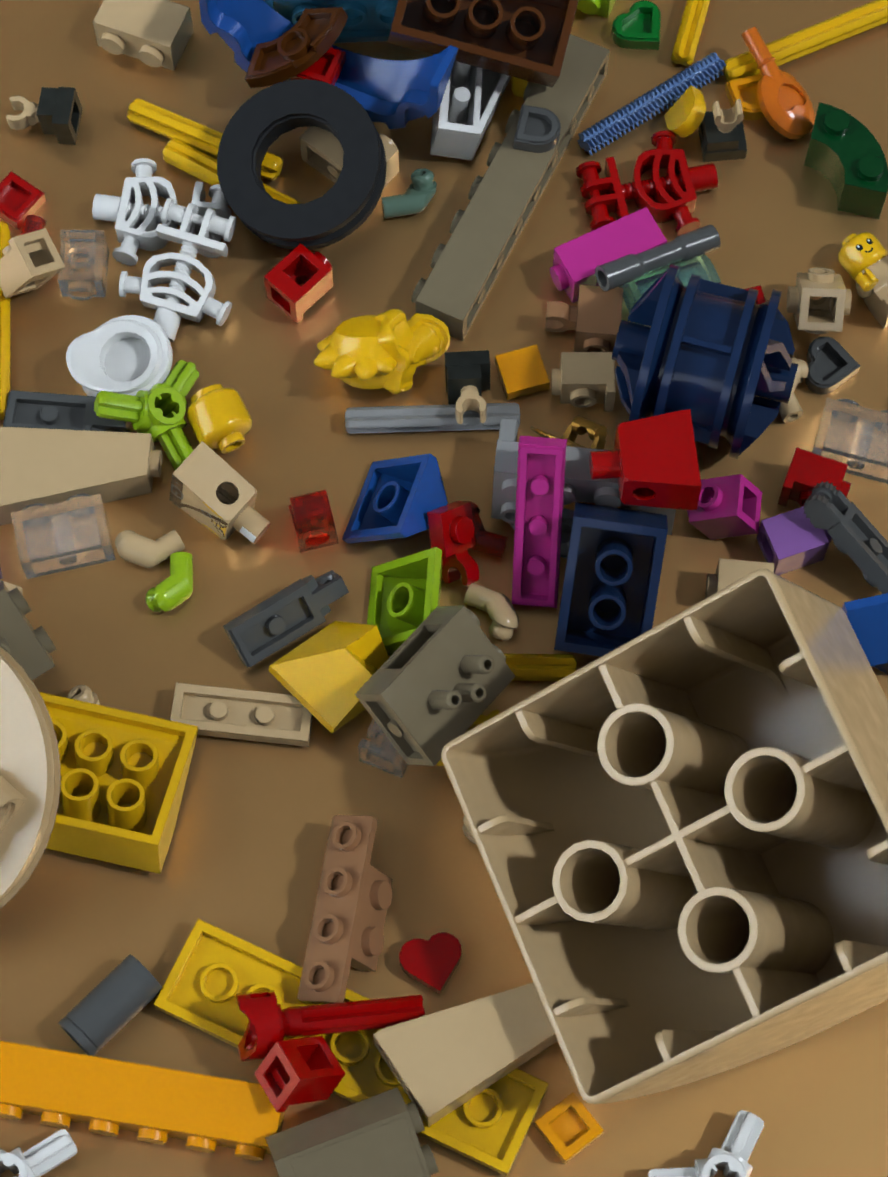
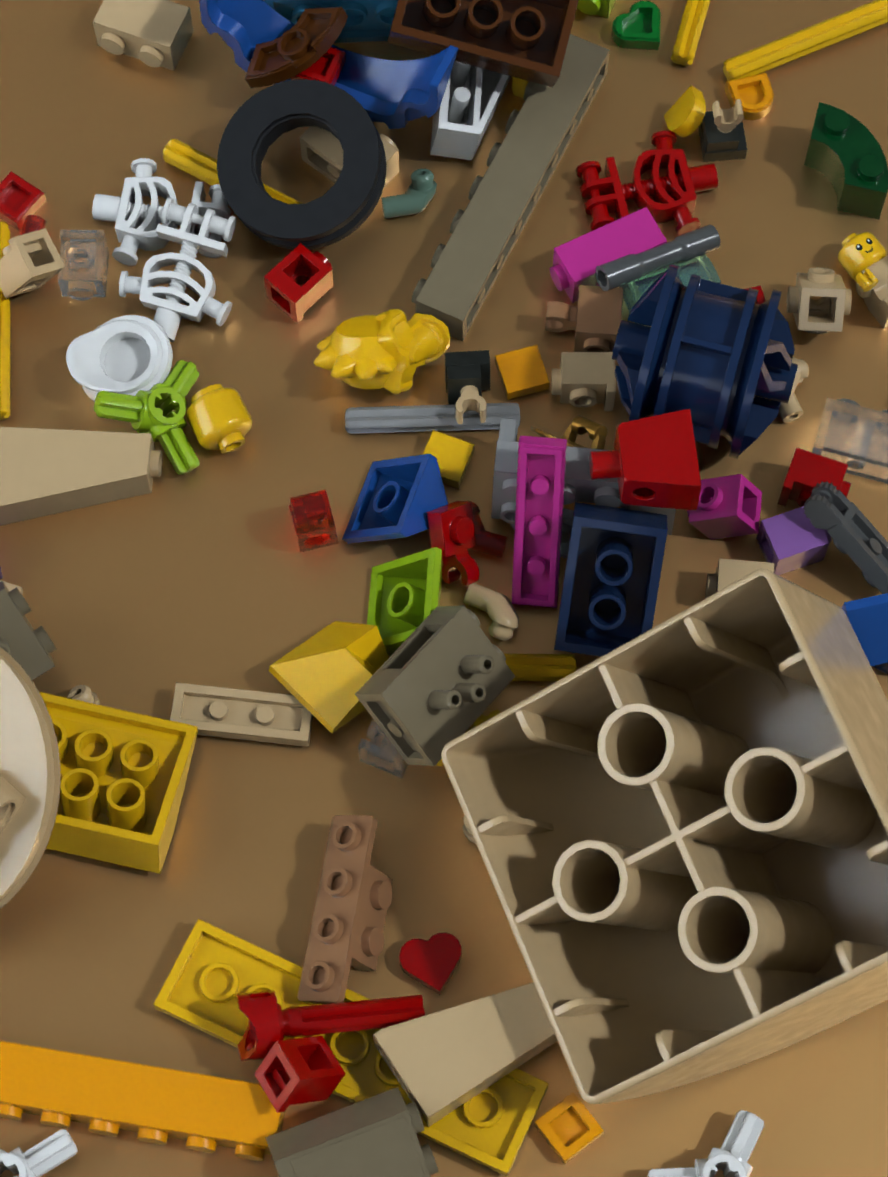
(57, 113): pearl dark grey piece -> none
(57, 412): dark grey hinge -> none
(62, 535): clear brick -> none
(110, 1005): dark grey pin -> none
(146, 551): tan arm -> none
(176, 587): lime arm -> none
(190, 133): yellow axle -> none
(217, 495): tan torso -> none
(284, 617): dark grey hinge -> none
(452, 456): none -> yellow tile
(536, 130): dark grey tile -> none
(649, 103): medium blue axle -> none
(779, 93): orange piece -> none
(828, 365): dark grey tile -> none

